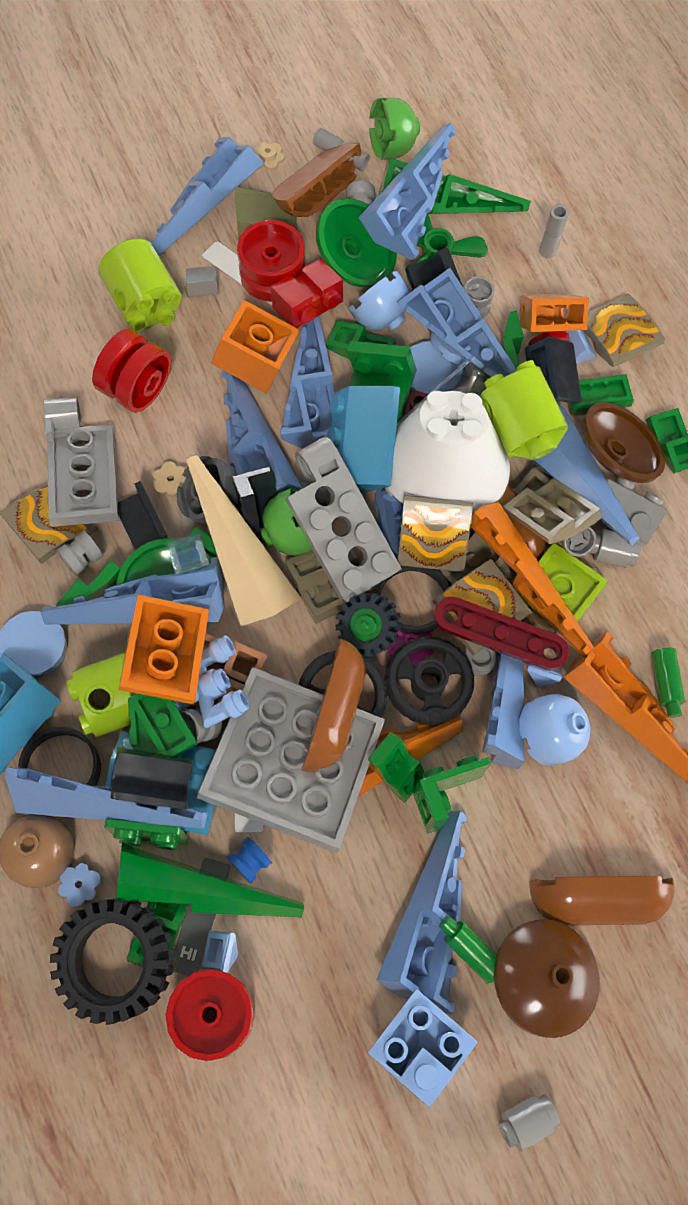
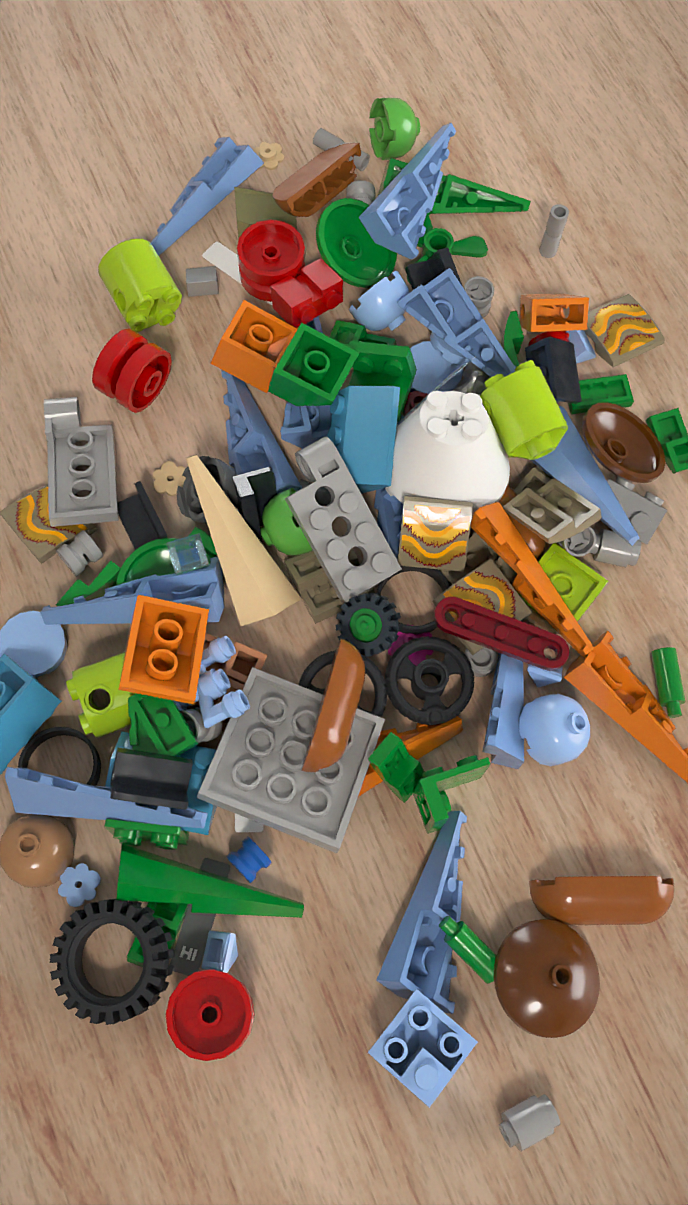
(312, 369): none -> green slope

